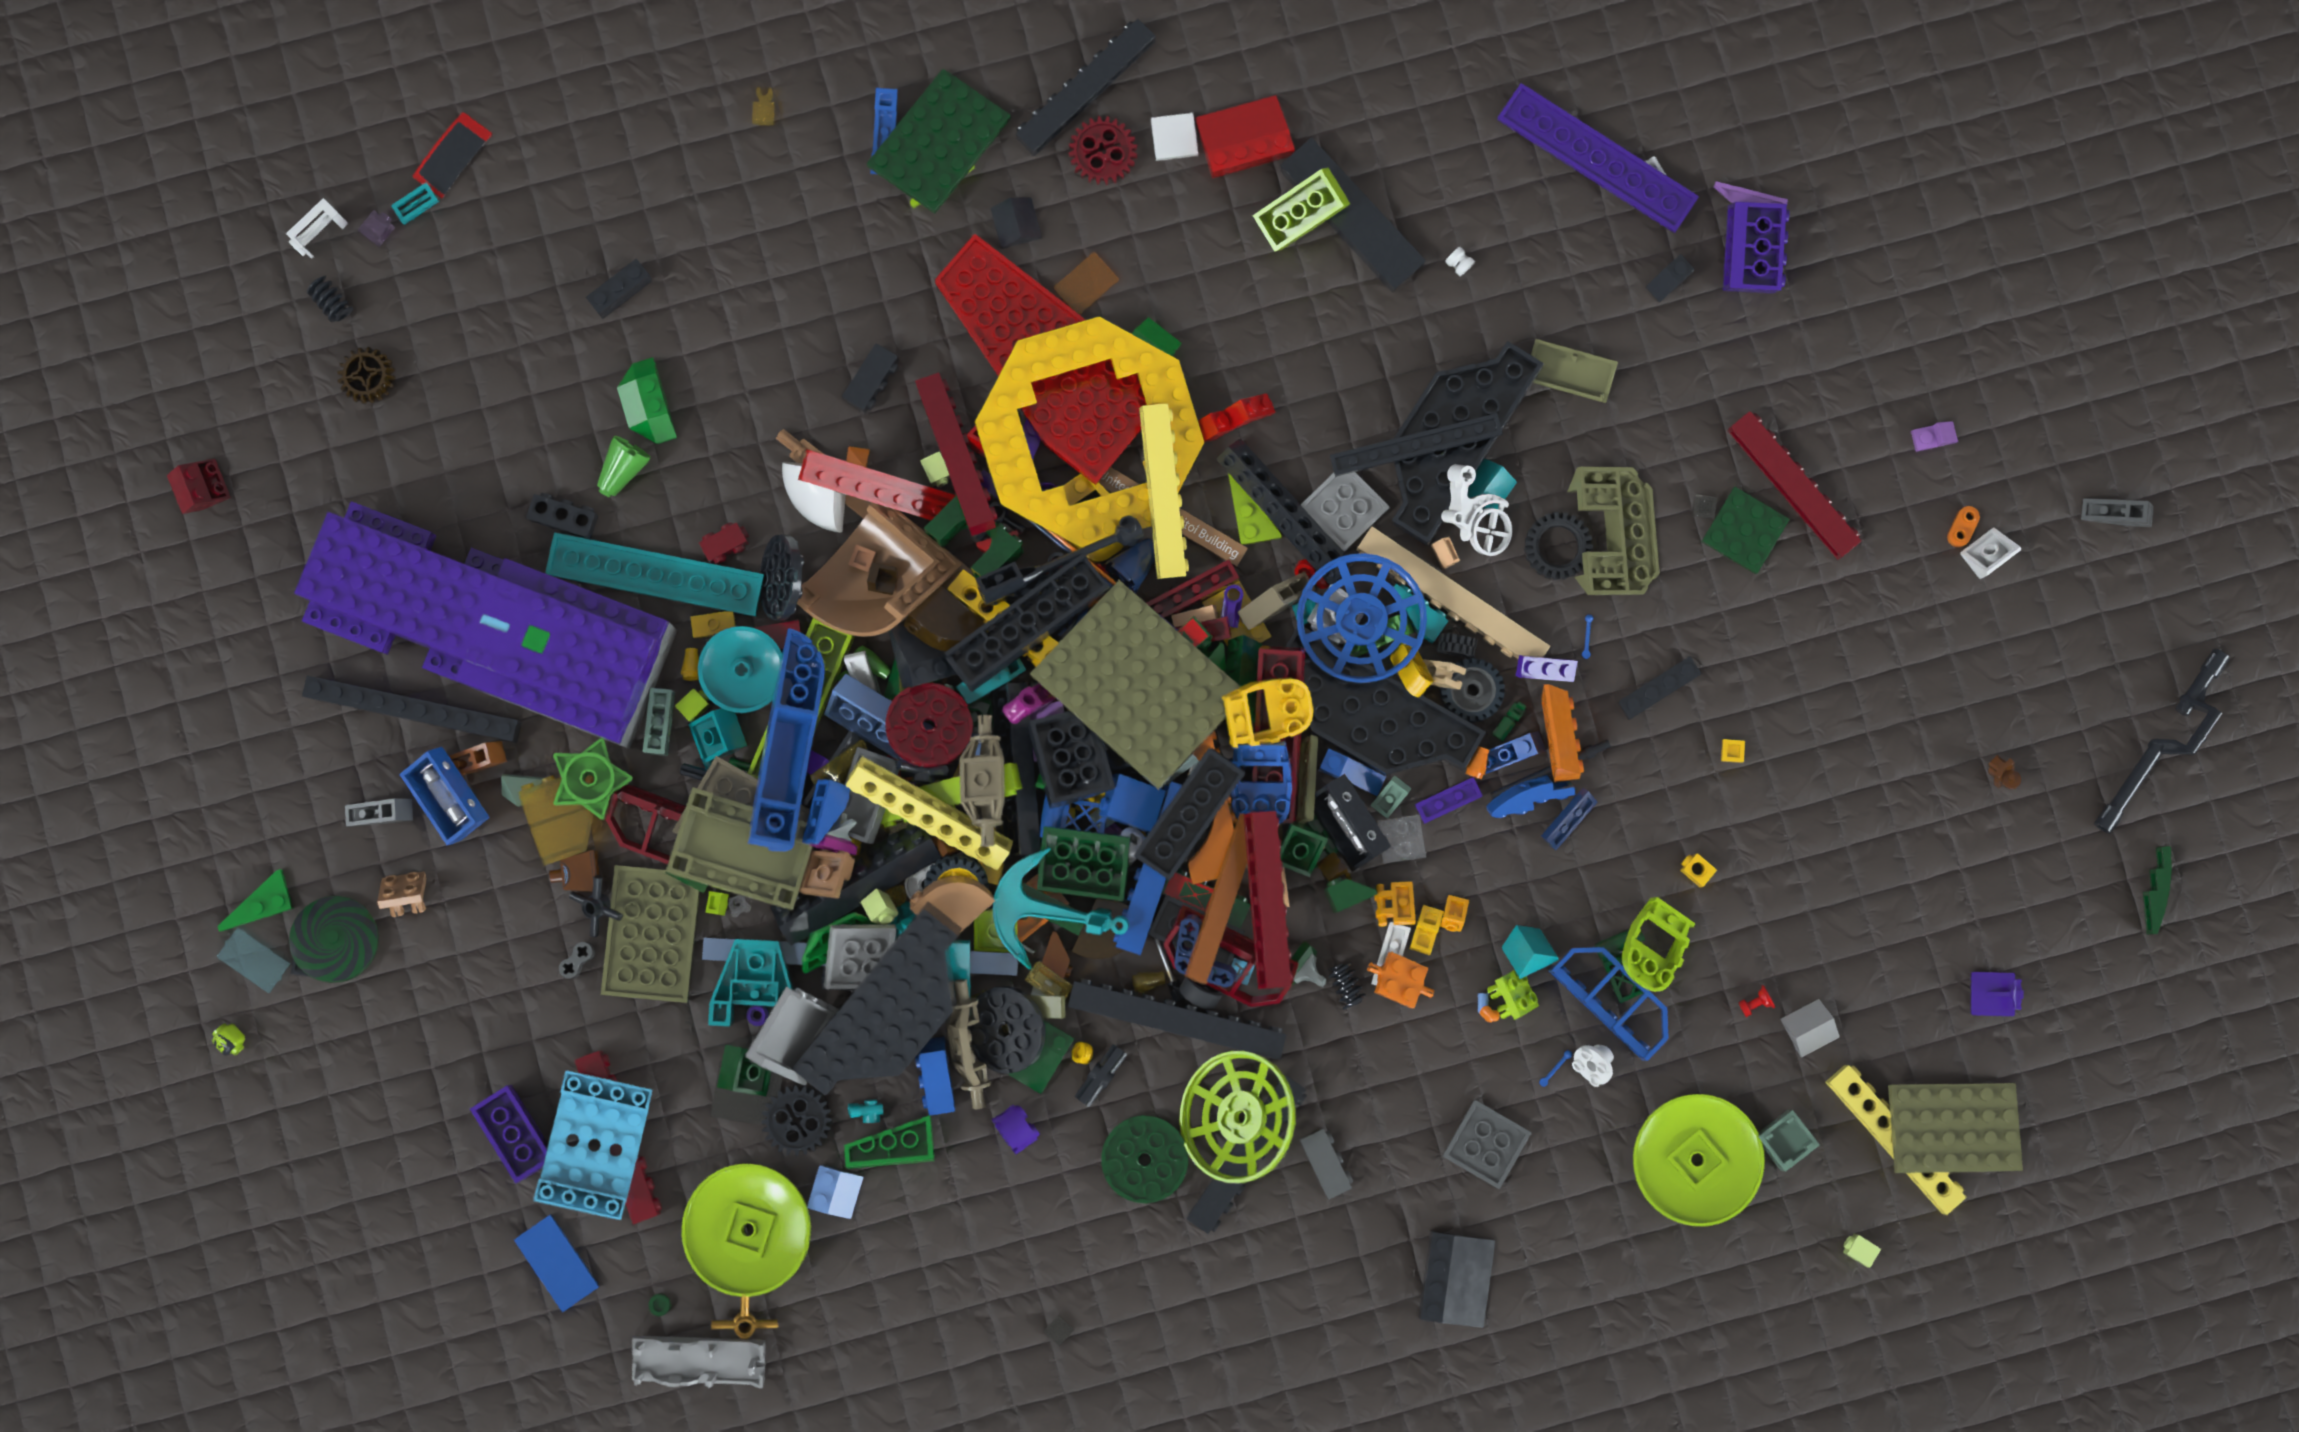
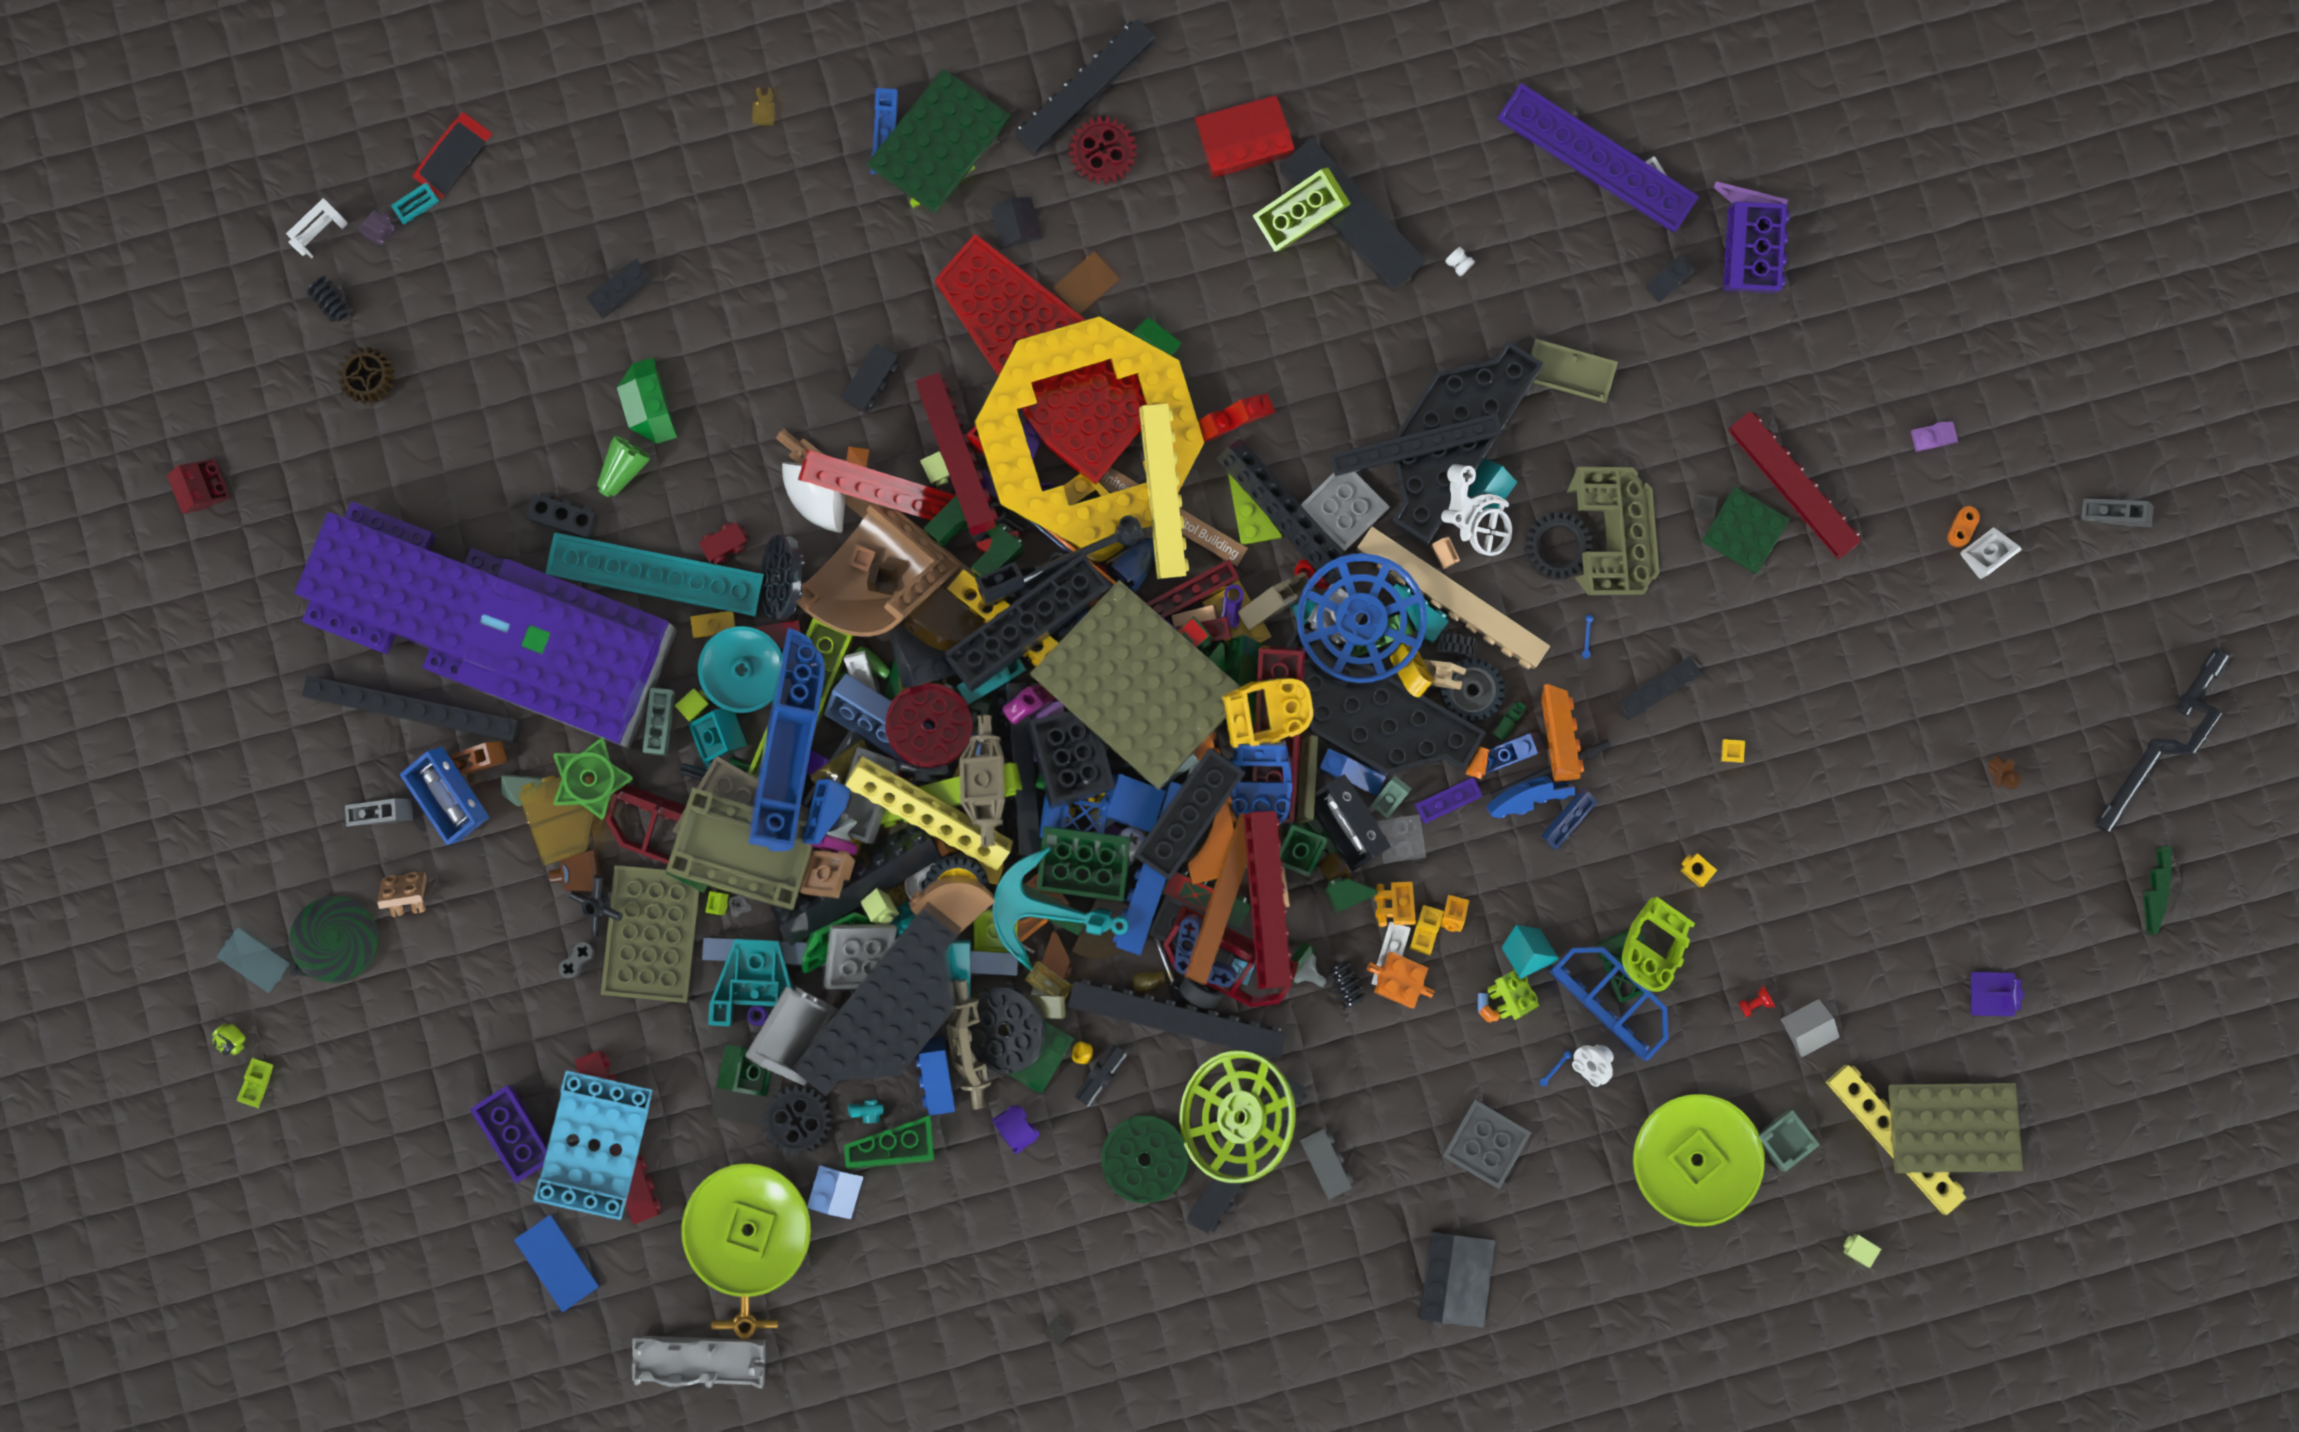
(255, 1083): none -> lime slope
(265, 901): green wing -> none
(659, 1304): dark green tile -> none
(690, 665): yellow cone -> none
(1174, 136): white tile -> none
(1546, 668): plate -> none

